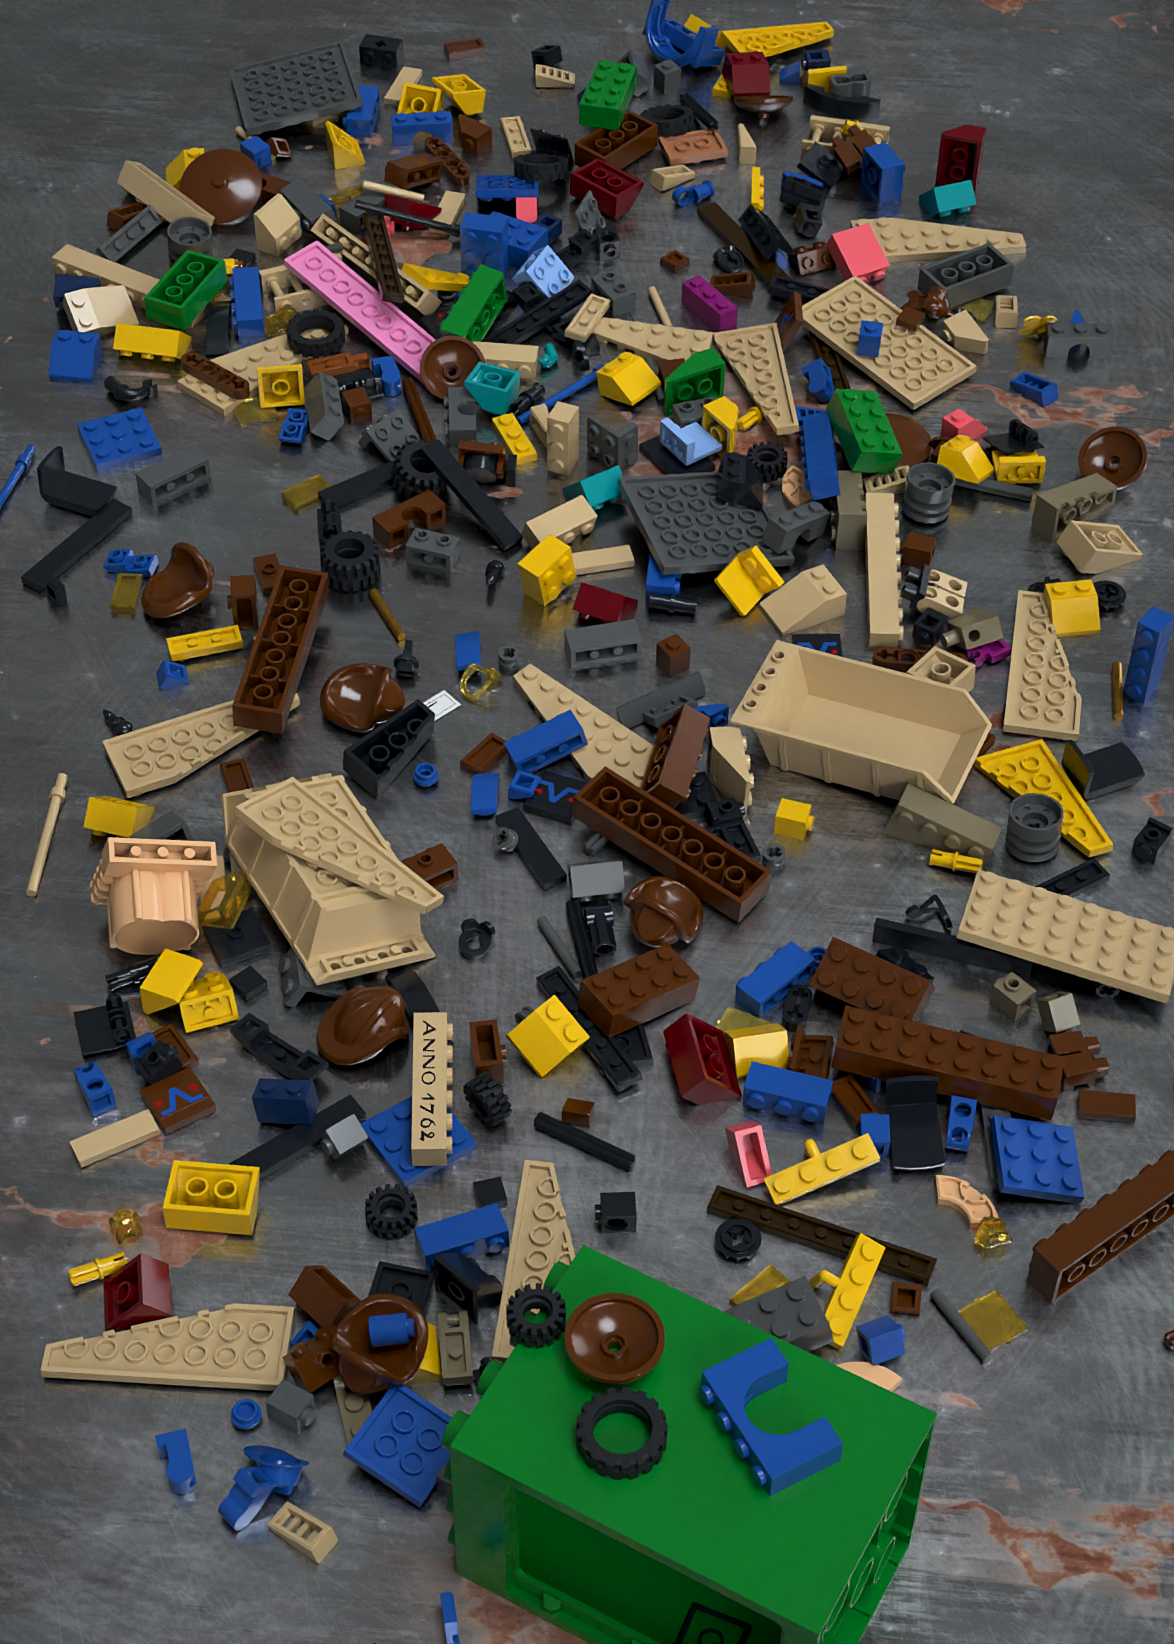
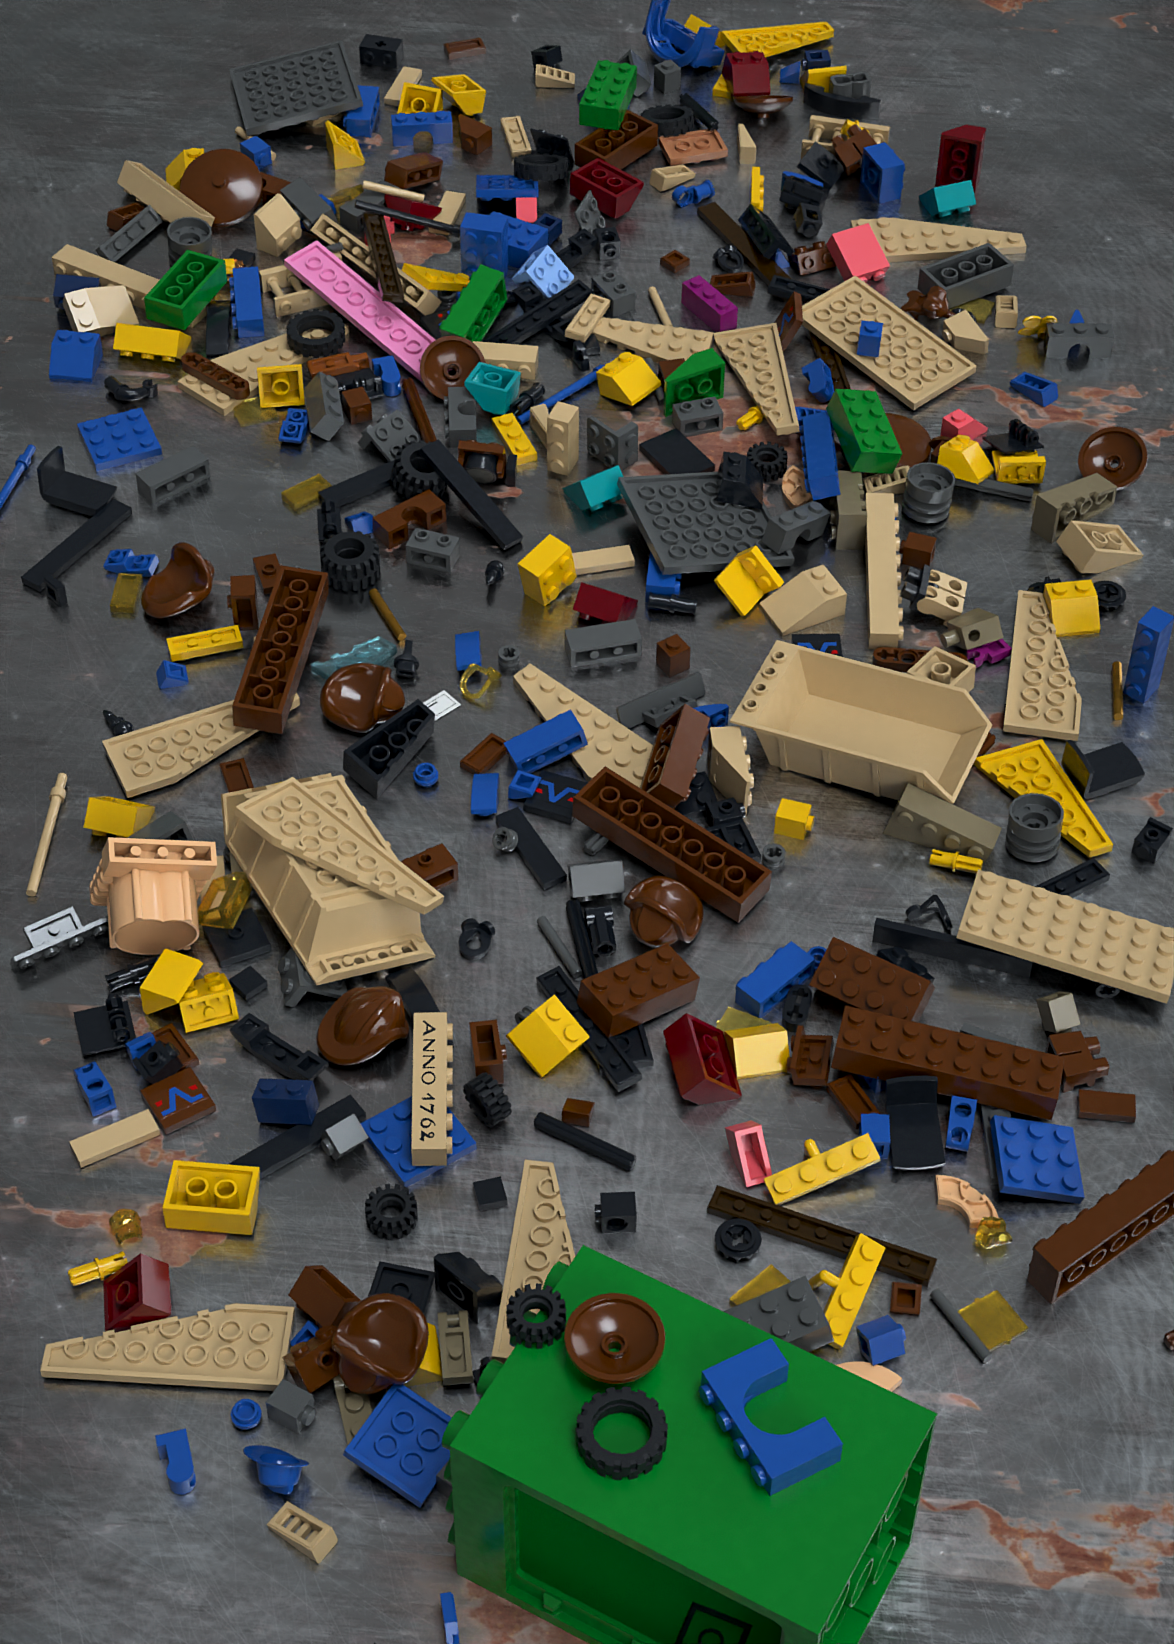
(54, 933): none -> bracket
(245, 1497): blue leg -> none
(278, 321): clear yellow plate -> none
(279, 147): reddish brown slope -> none
(360, 522): none -> blue slope
(372, 651): none -> clear light blue wing
(391, 1329): blue brick -> none
(437, 147): reddish brown beam -> none
(468, 1233): blue brick -> none
(550, 356): teal arm -> none
(562, 522): tan brick -> none
(689, 442): light blue bracket -> none
(721, 421): yellow slope -> none
(787, 1092): blue brick -> none
(910, 318): reddish brown tile -> none
(927, 633): black brick -> none
(1012, 996): dark tan brick -> none

